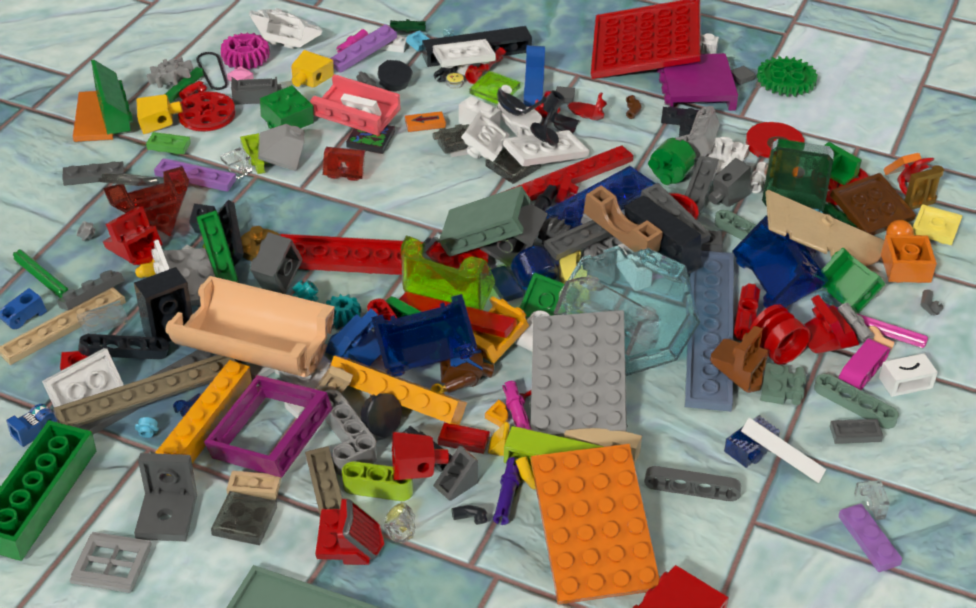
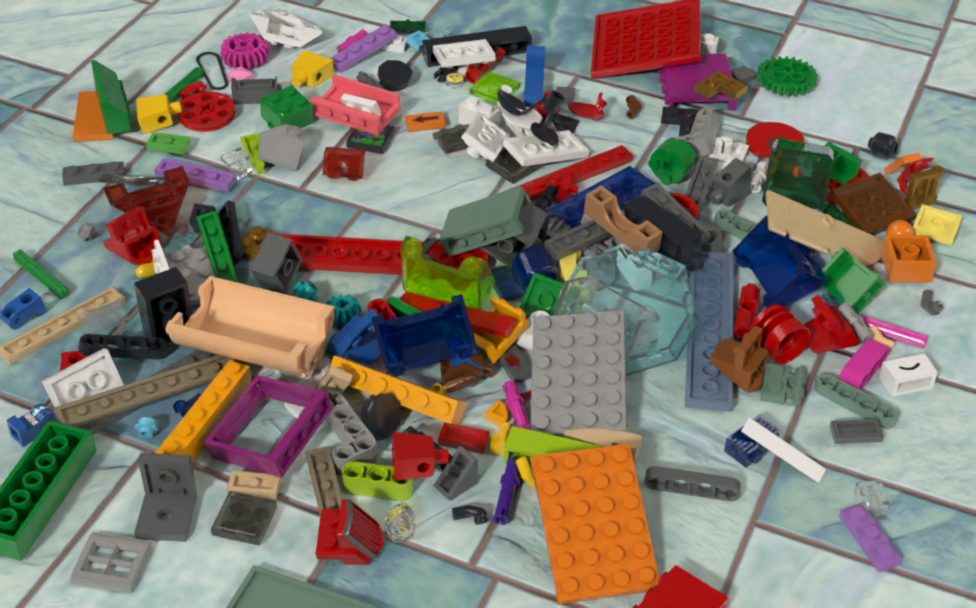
(89, 289): dark grey plate -> none
(170, 72): light grey gear -> none
(515, 364): none -> dark grey tile
(722, 83): none -> pearl gold plate
(883, 145): none -> black head

